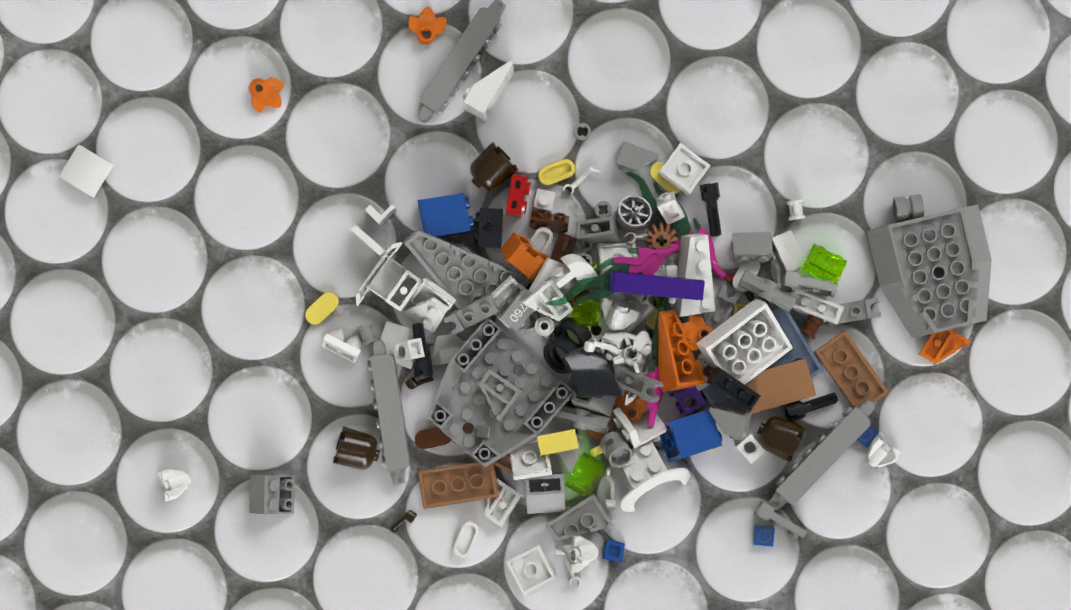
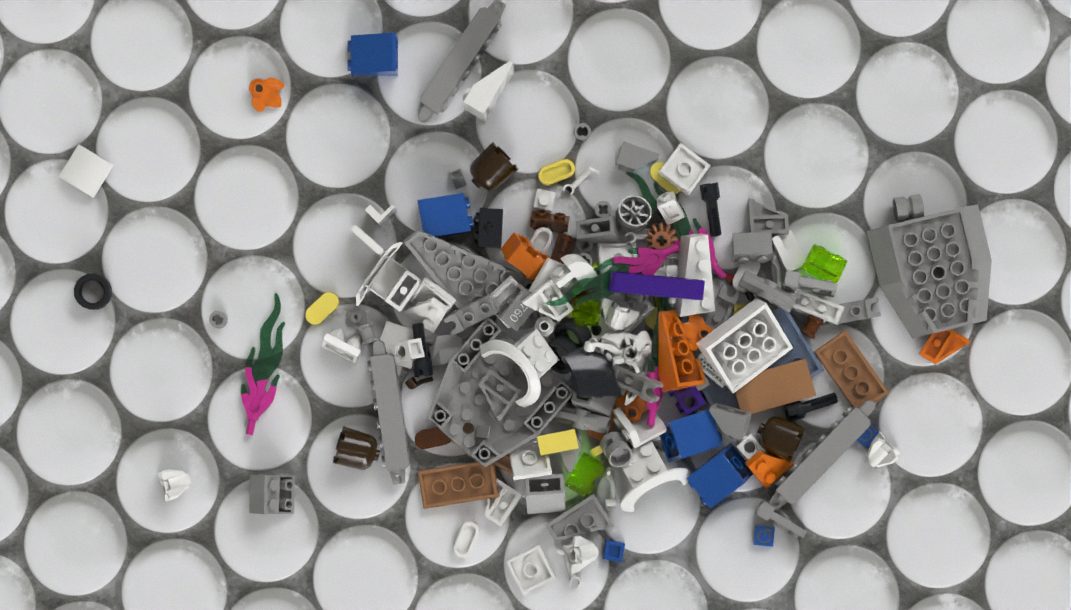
(78, 291): none -> black tyre
(214, 324): none -> light grey bush
(264, 367): none -> piece
(356, 311): none -> light grey plant
(373, 54): none -> blue slope
(409, 516): dark brown hand -> none
(427, 23): orange plate -> none
(458, 179): none -> light grey piece
(518, 189): red piece -> none
(532, 356): none -> white piece
(719, 475): none -> blue slope
(731, 387): black piece -> none
(766, 219): none -> light grey wing
(767, 467): none -> orange wing
(795, 209): white bush -> none

